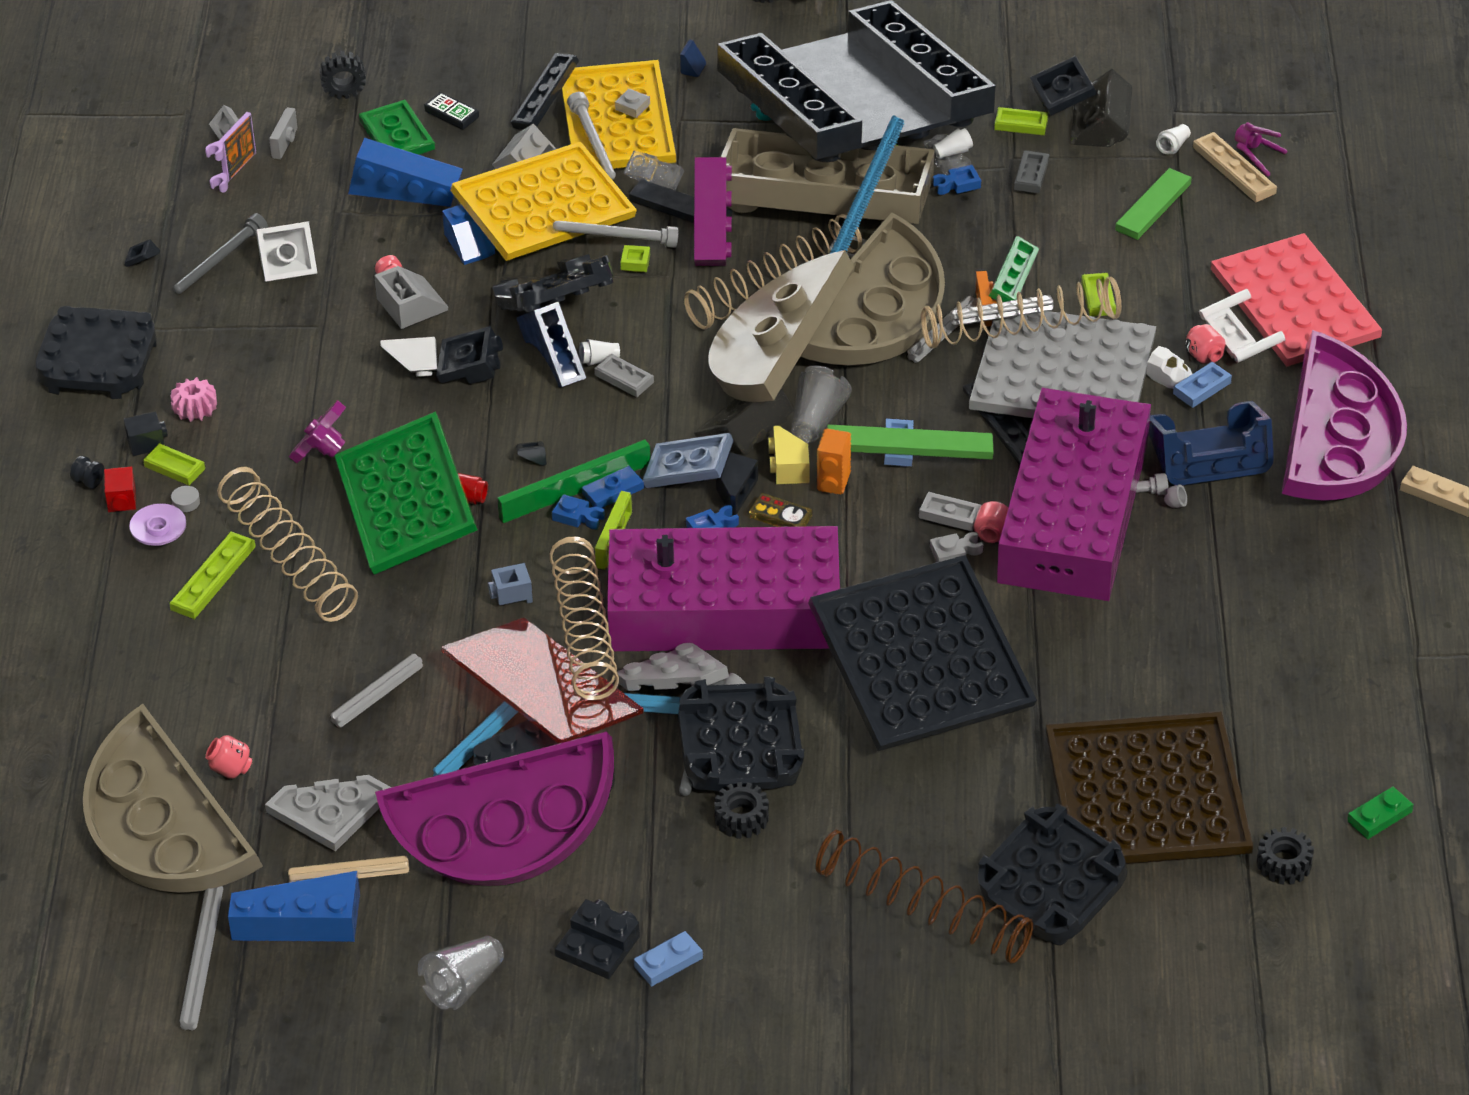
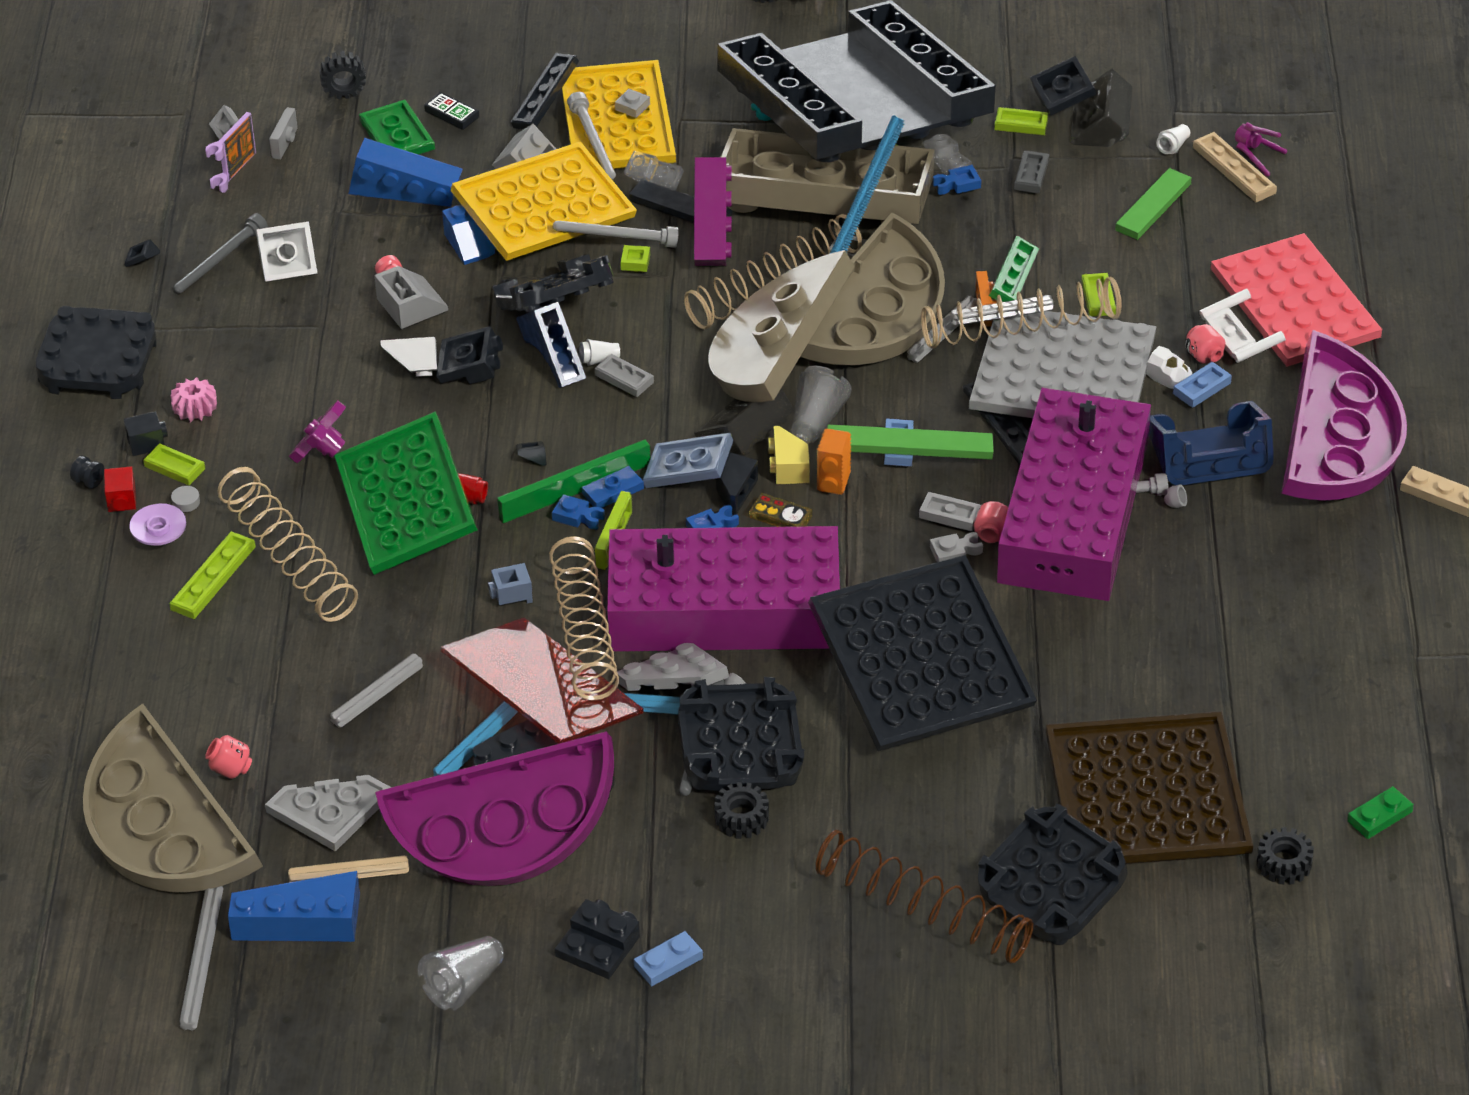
(691, 60): dark blue slope -> none
(955, 143): white cone -> none

